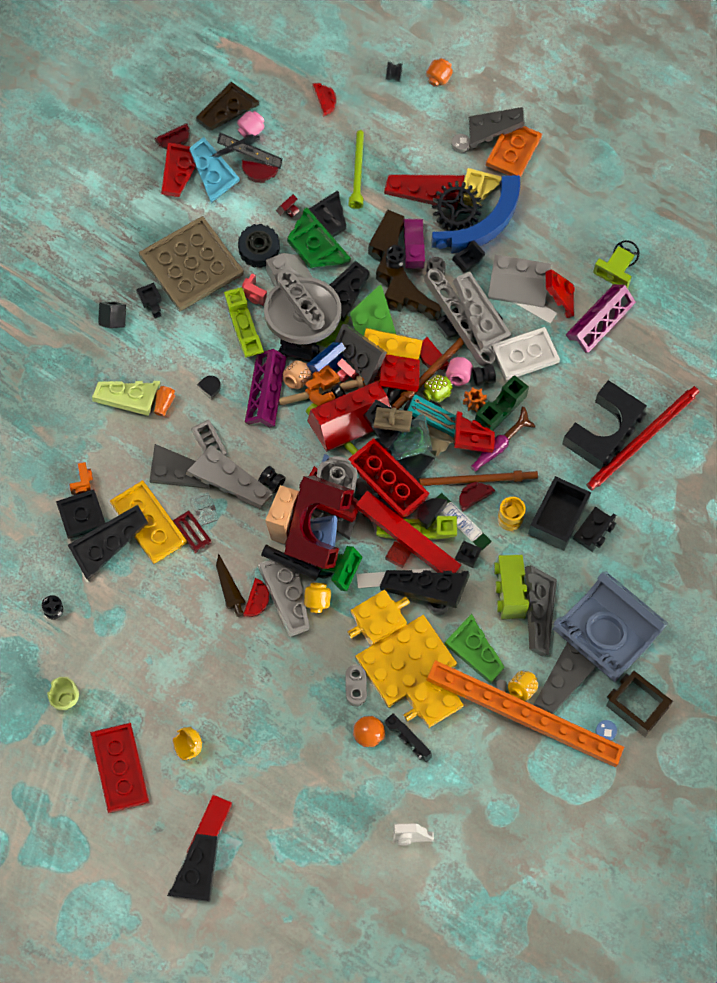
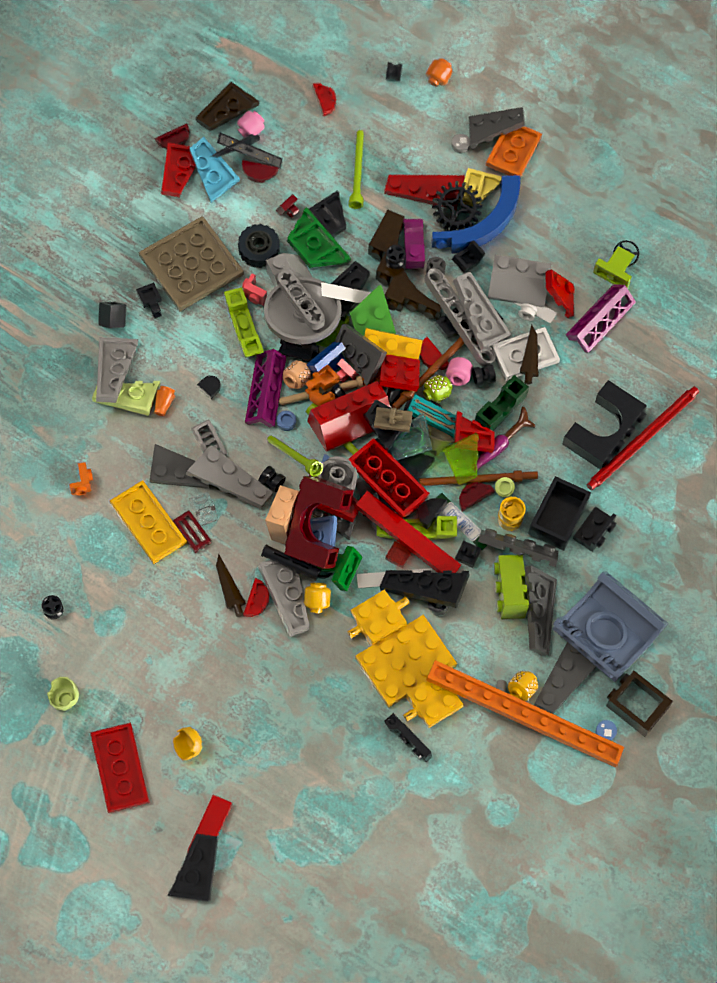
(80, 513): black plate -> none
(102, 543): black wing -> none
(113, 365): none -> light grey wing
(286, 420): none -> medium blue tile
(312, 466): none -> lime piece
(343, 293): none -> white sticker
(355, 684): light grey plate -> none
(369, 731): orange hair -> none
(407, 833): white wing -> none
(463, 458): none -> clear neon green wing
(473, 648): bright green wing -> none
(474, 399): orange gear -> none
(504, 487): none -> yellowish green plate
(520, 547): none -> dark grey wing
(527, 312): none -> white bush
(530, 360): none -> dark brown bar

